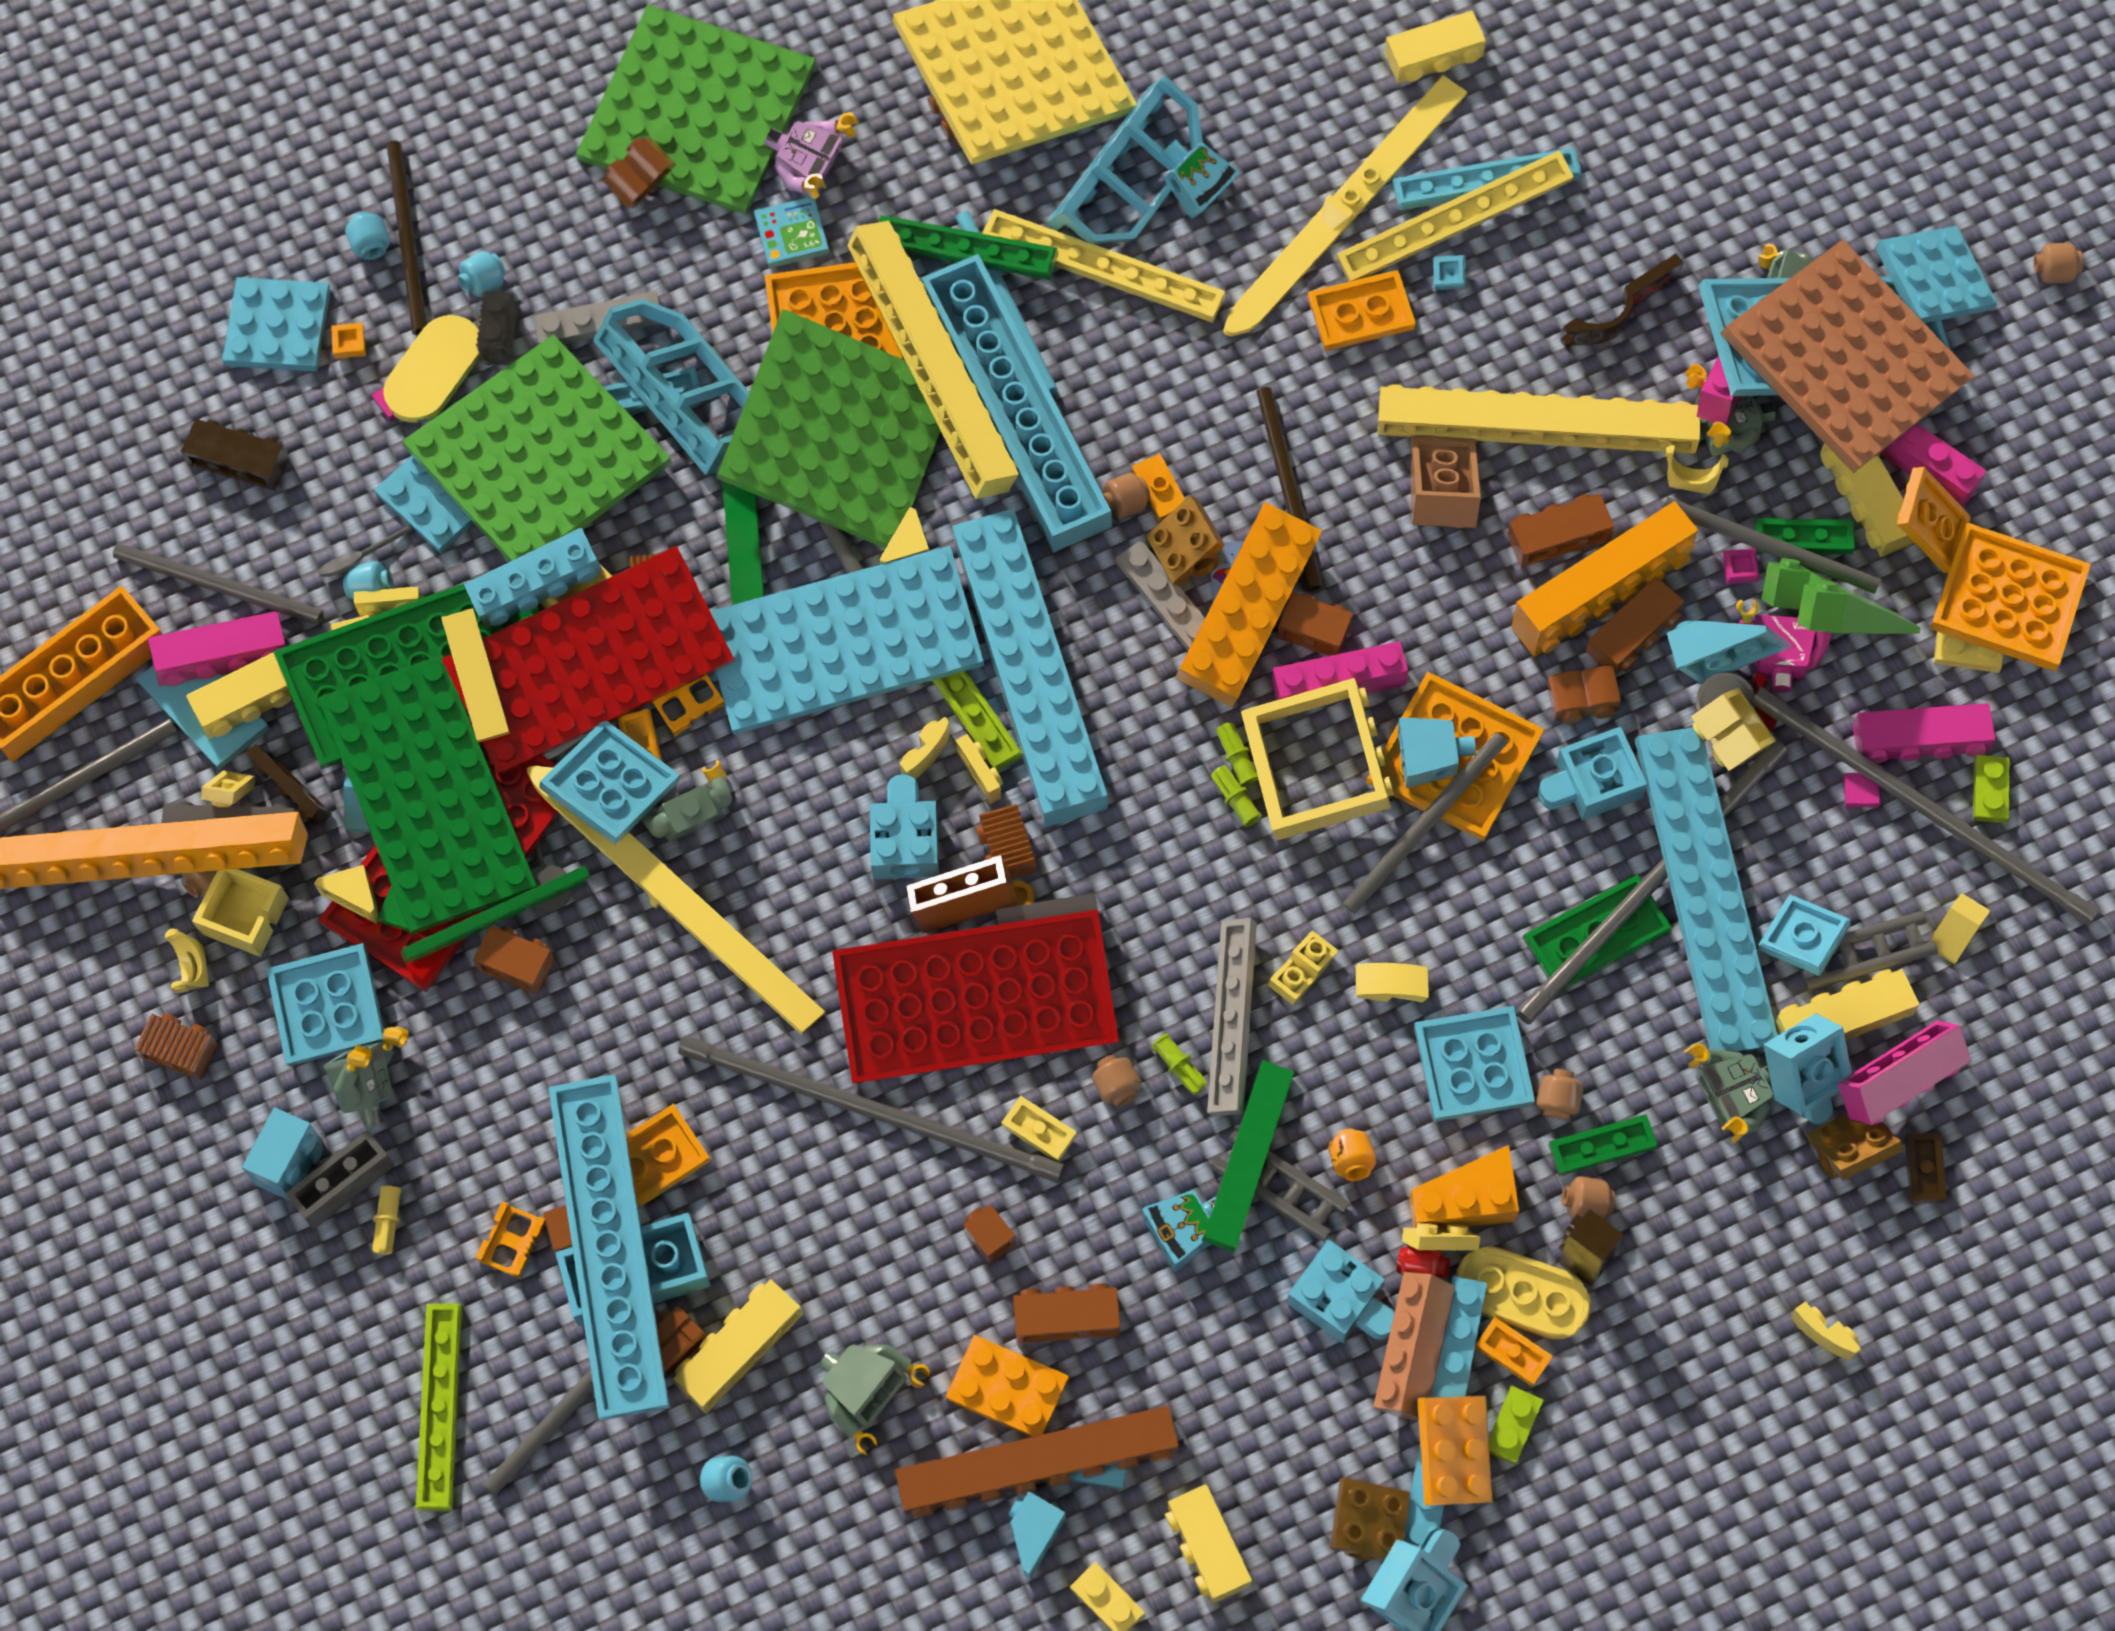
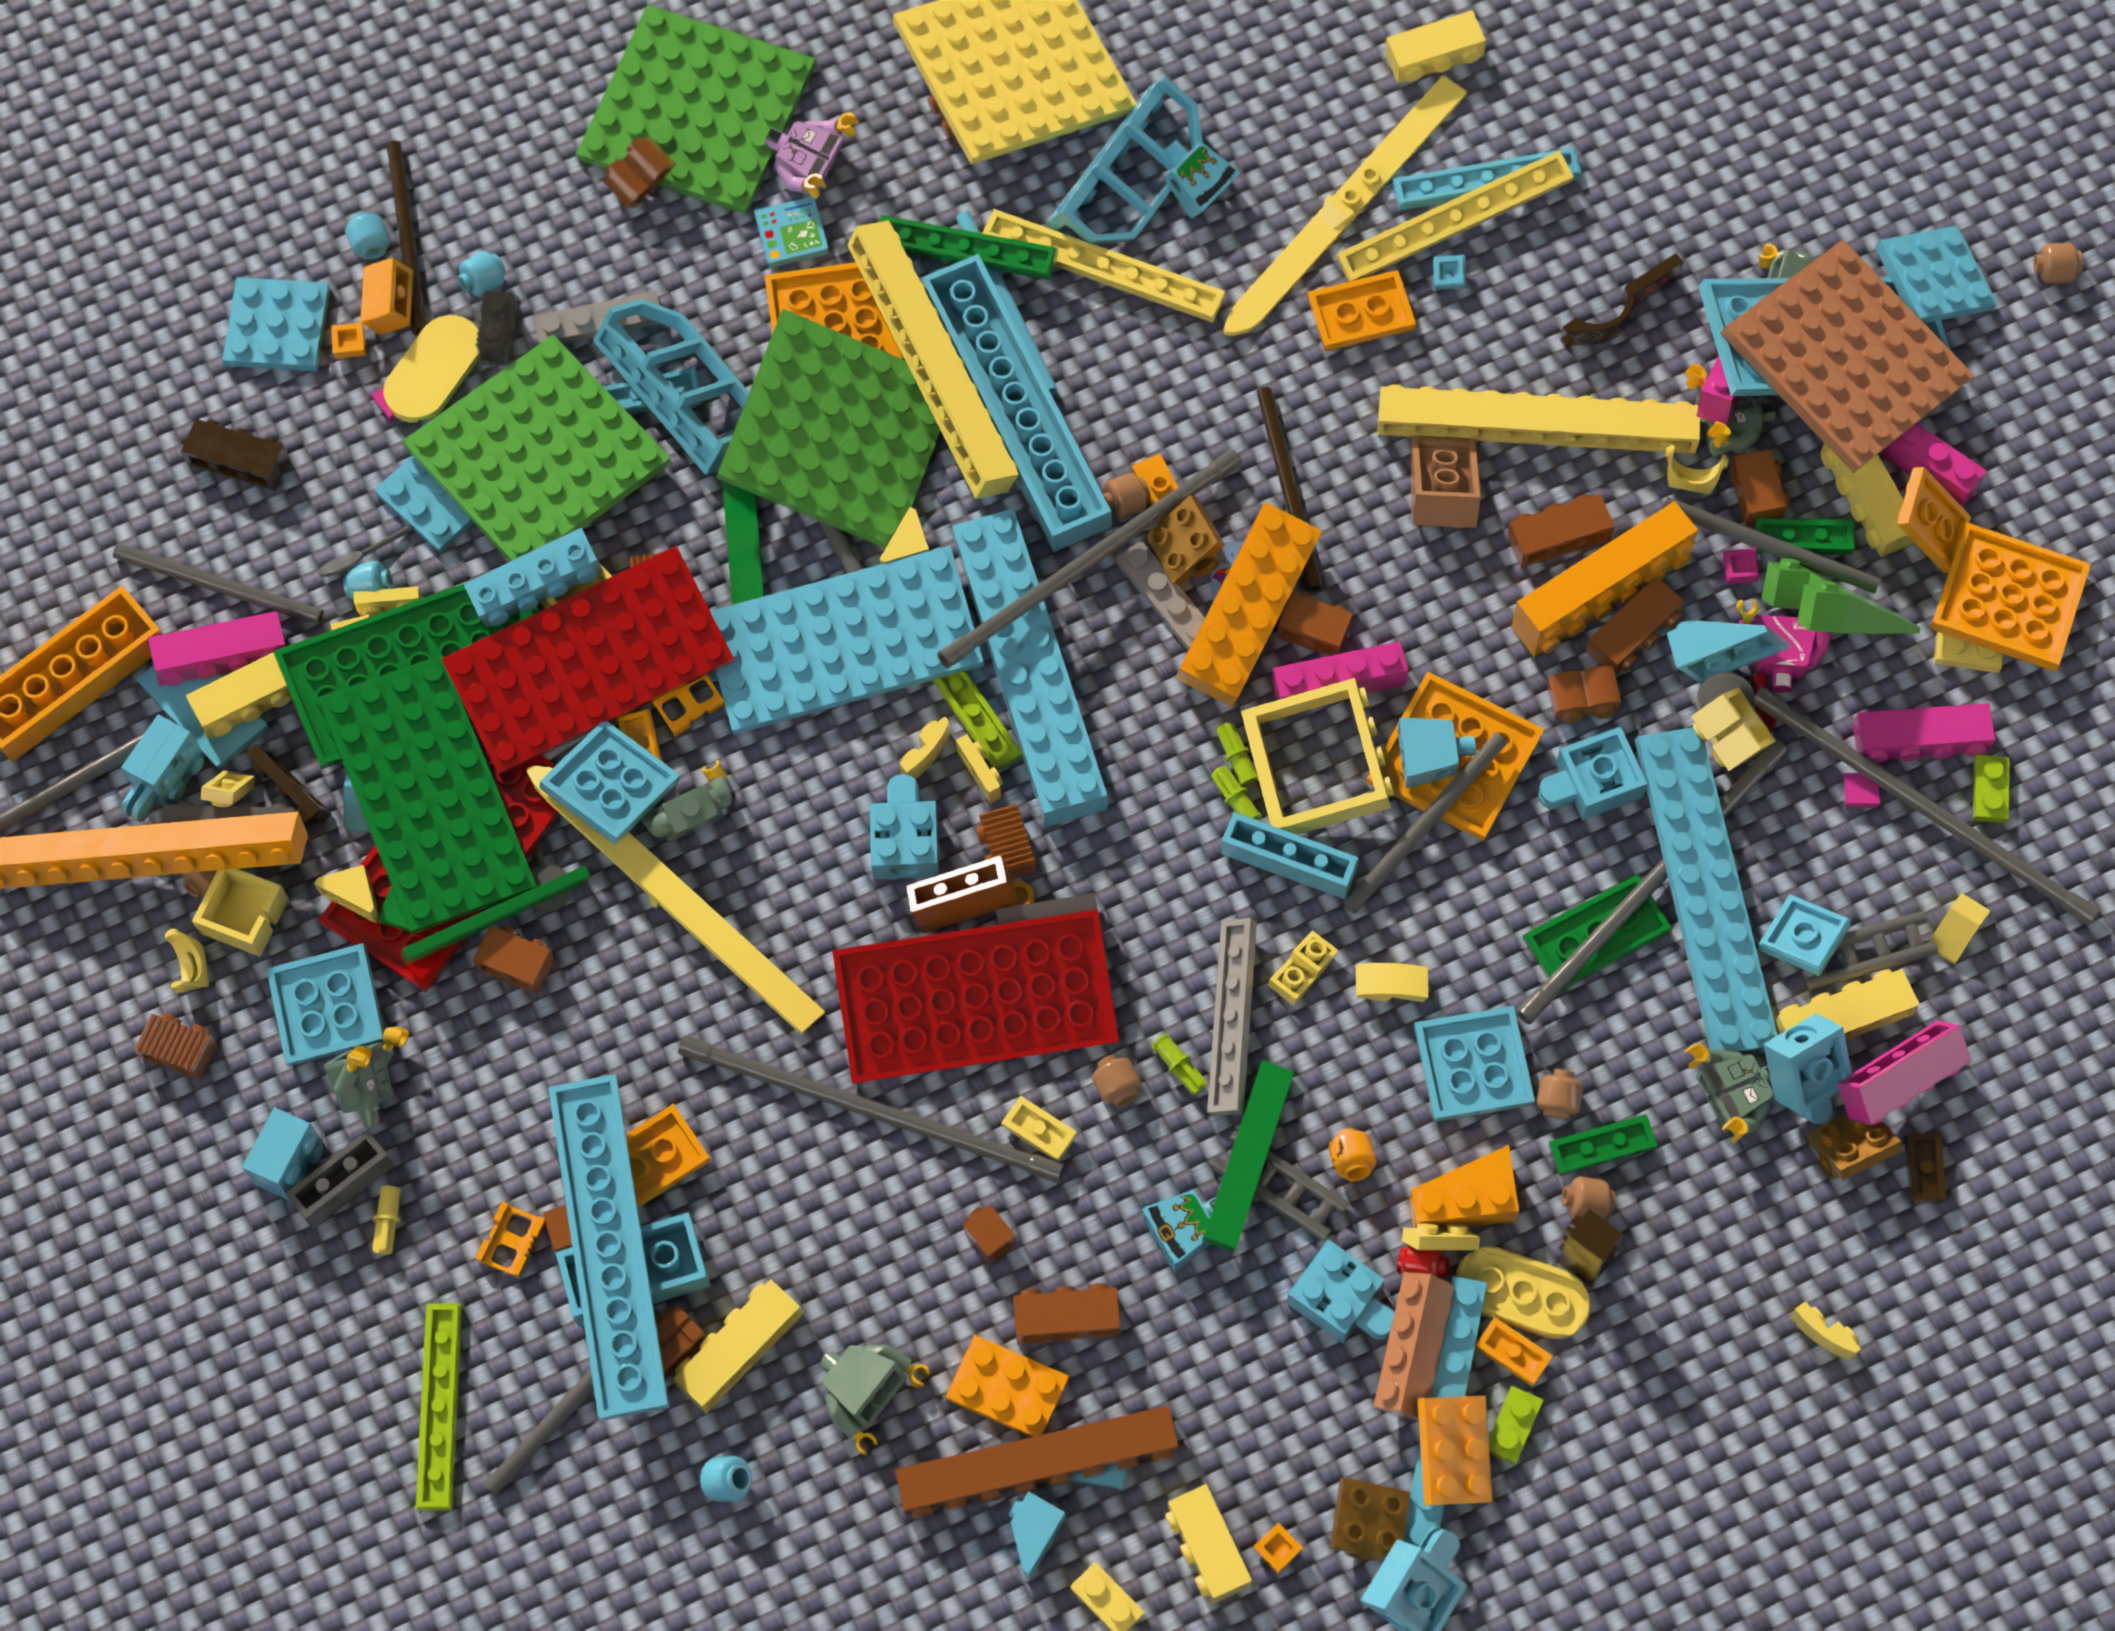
(160, 767): none -> medium azure brick
(386, 296): none -> light orange brick
(475, 675): light yellow tile -> none
(965, 645): none -> dark grey piece
(1278, 1548): none -> light orange plate
(1289, 855): none -> medium azure brick
(1758, 486): none -> dark orange brick

